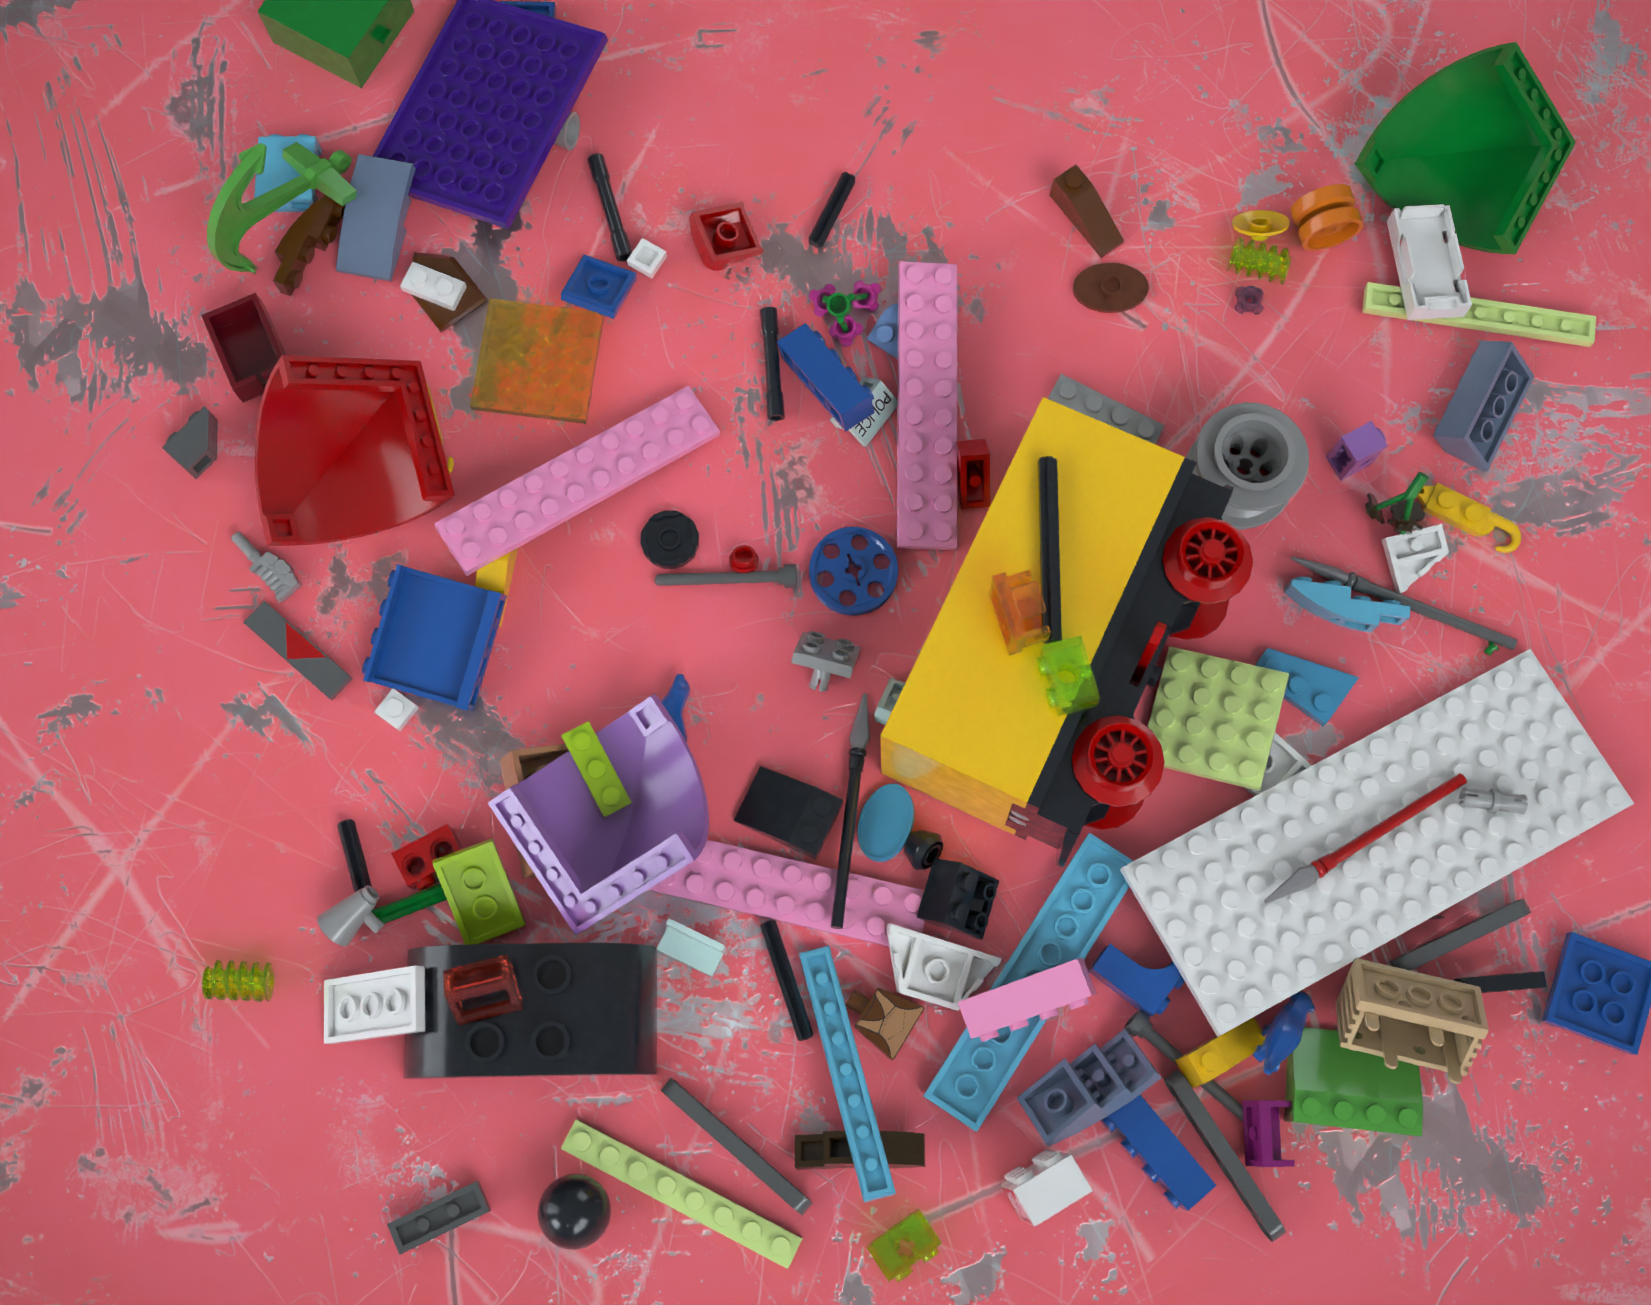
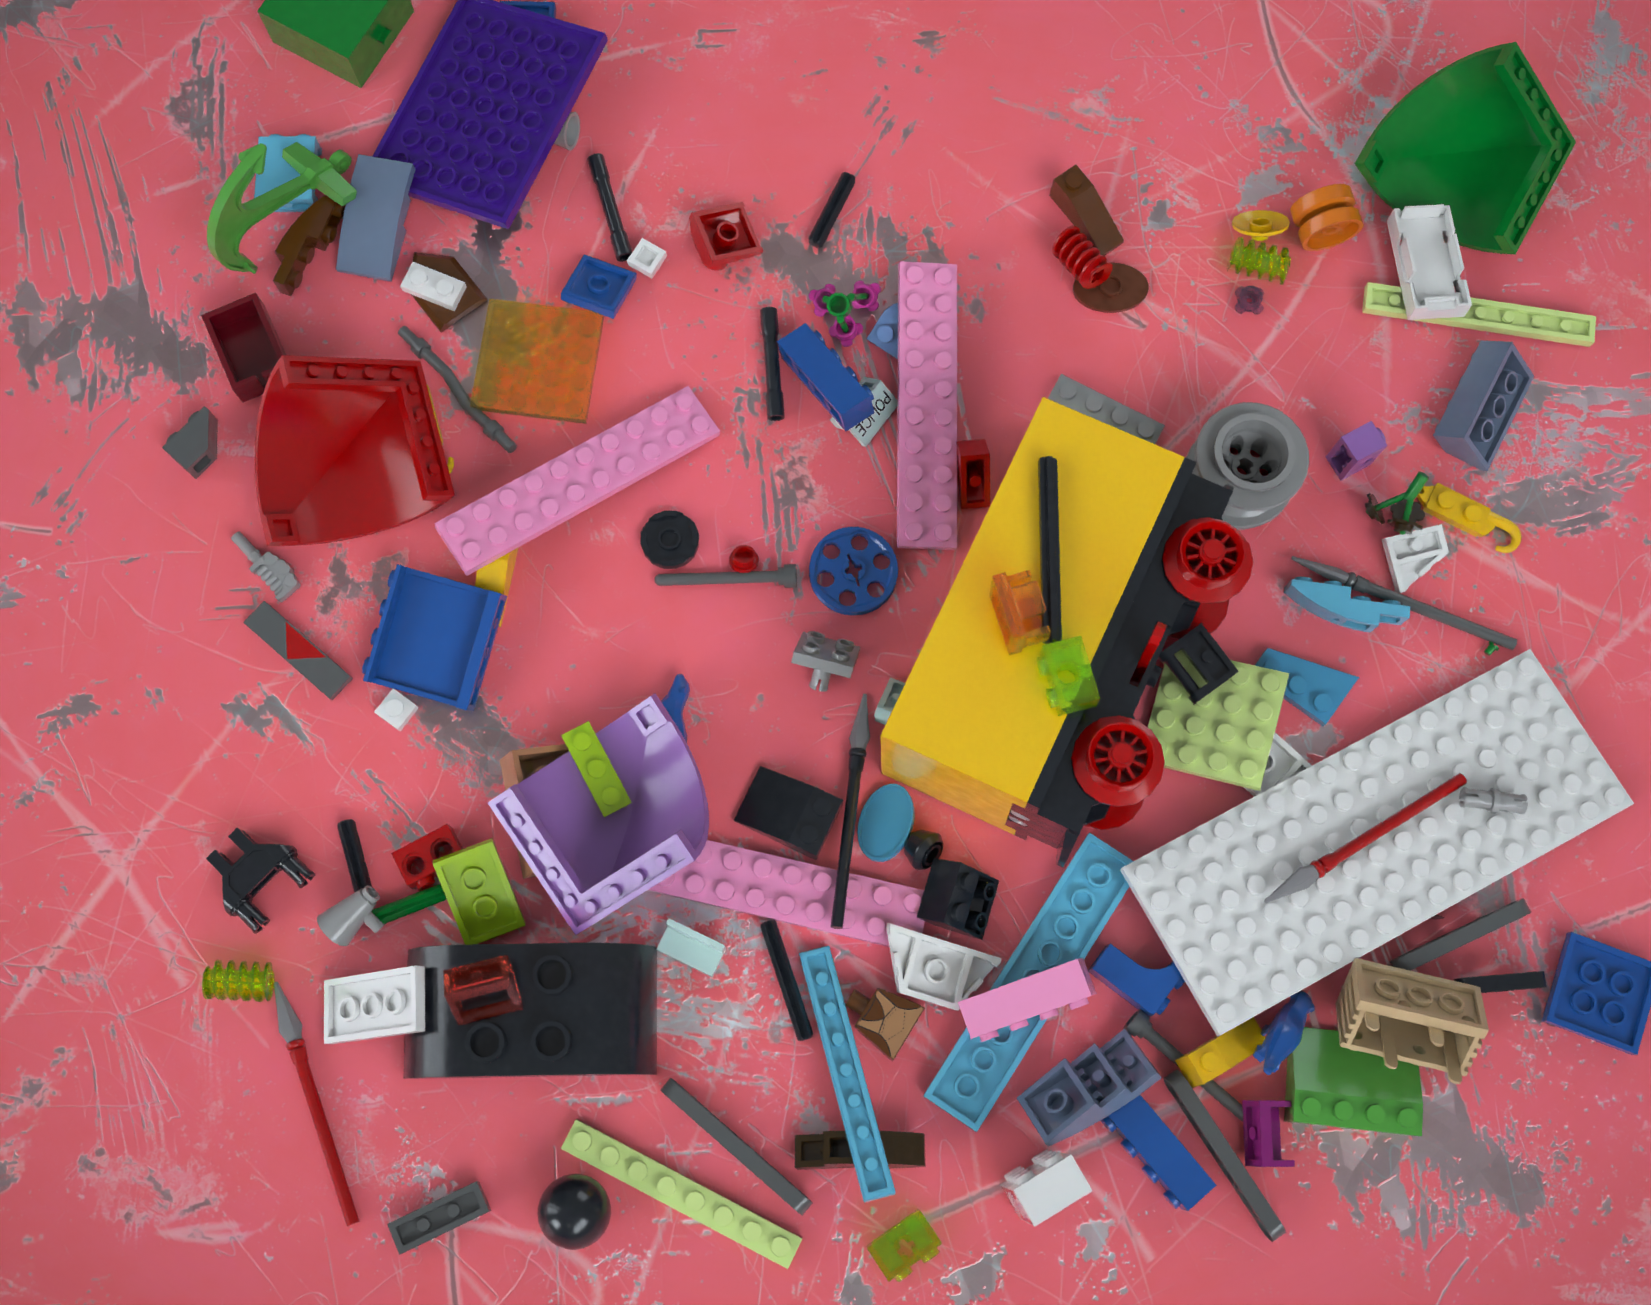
(252, 873): none -> black connector
(291, 1030): none -> red piece
(490, 427): none -> dark grey bar
(1081, 258): none -> red piece
(1205, 657): none -> black plate

